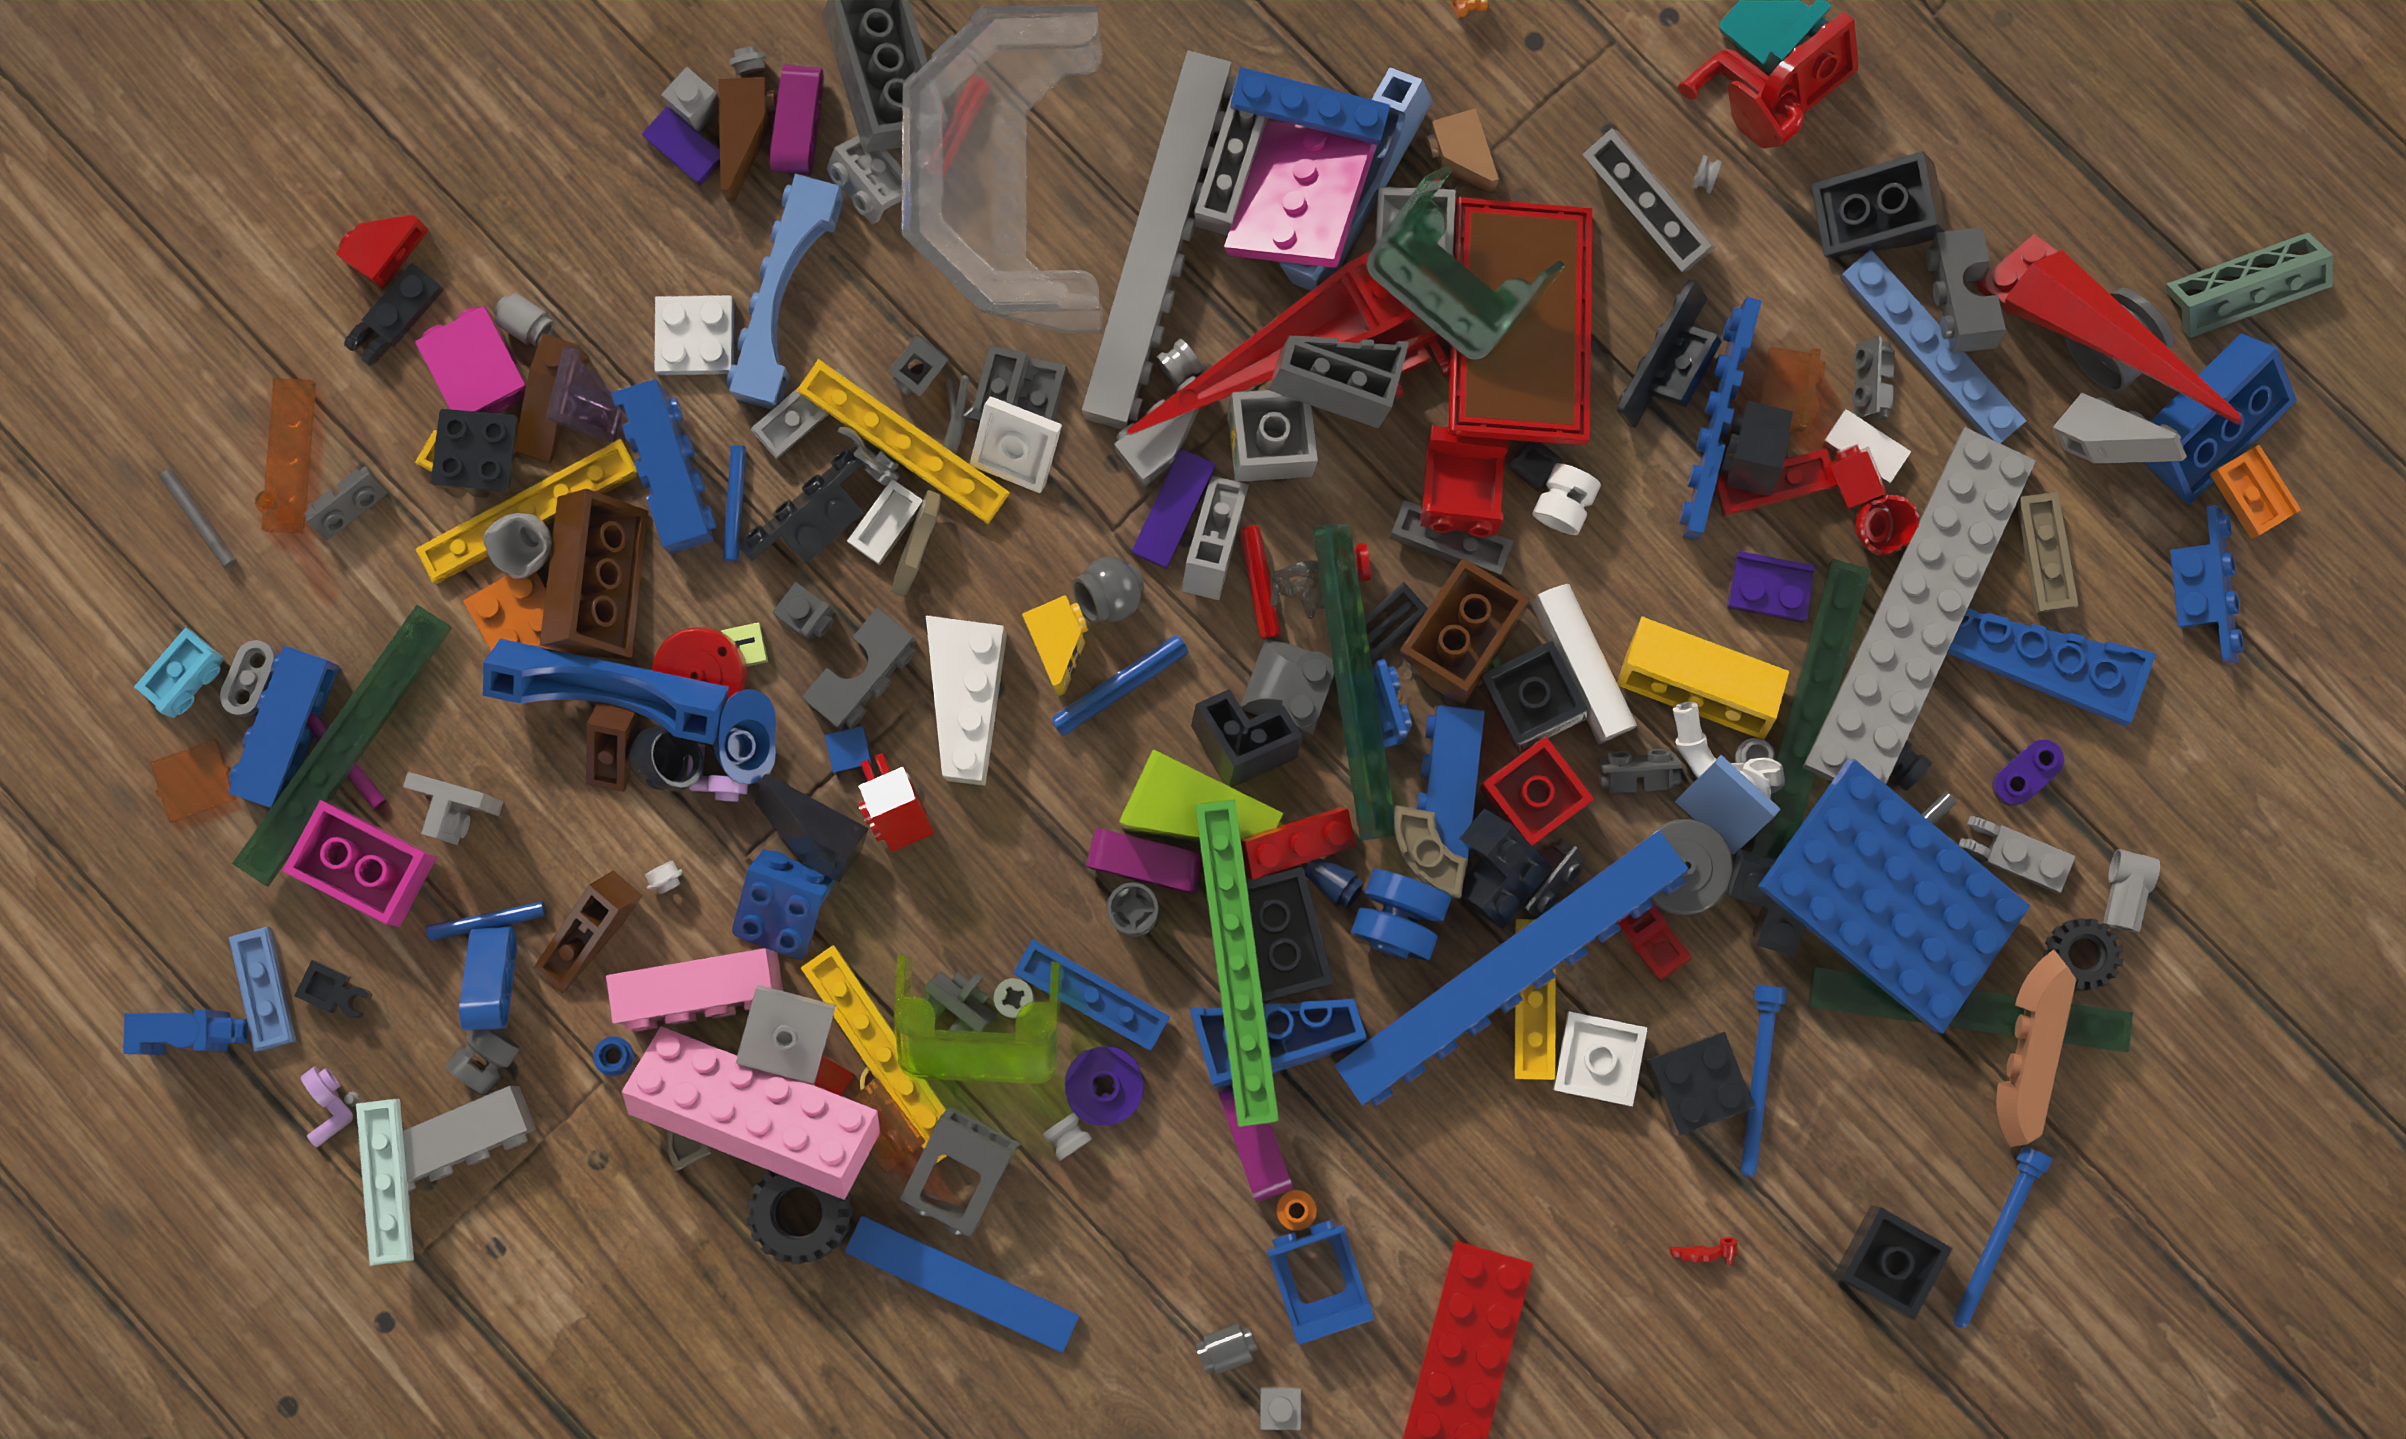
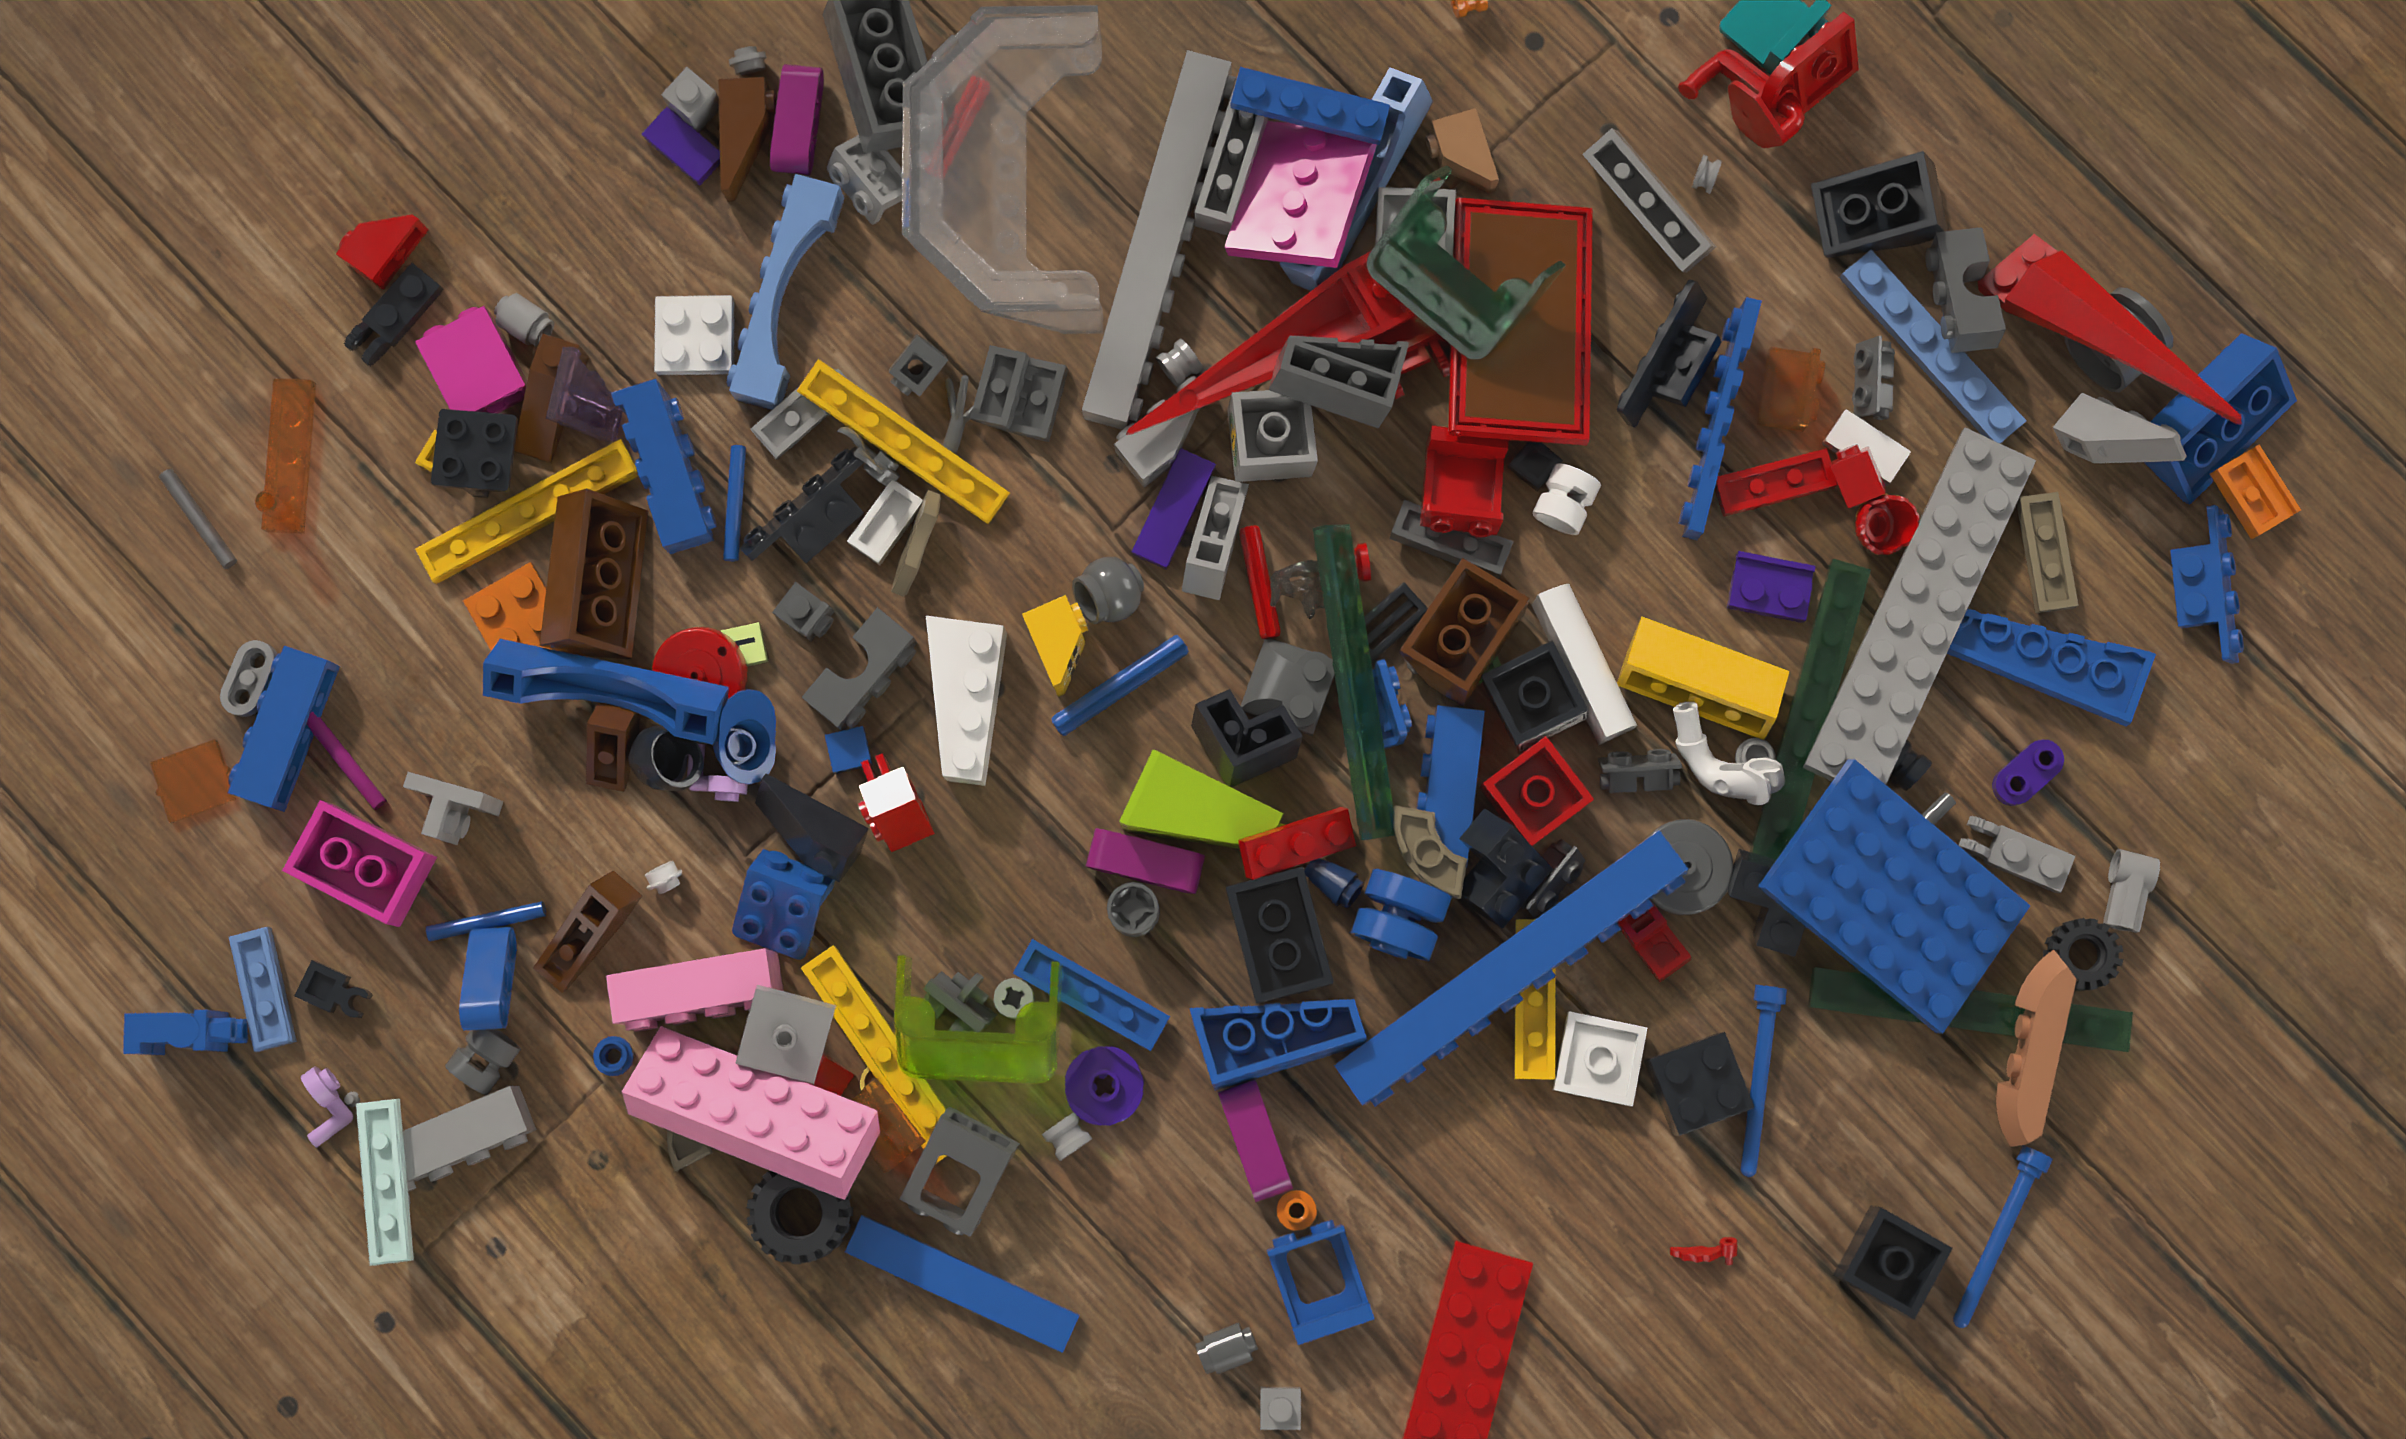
(180, 673): medium azure bracket -> none
(334, 512): dark grey hinge -> none
(342, 744): clear green plate -> none
(518, 544): light grey hair -> none
(1015, 444): white plate -> none
(1236, 963): bright green plate -> none
(1728, 803): medium blue tile -> none
(1757, 448): black brick -> none
(2256, 288): sand green fence -> none

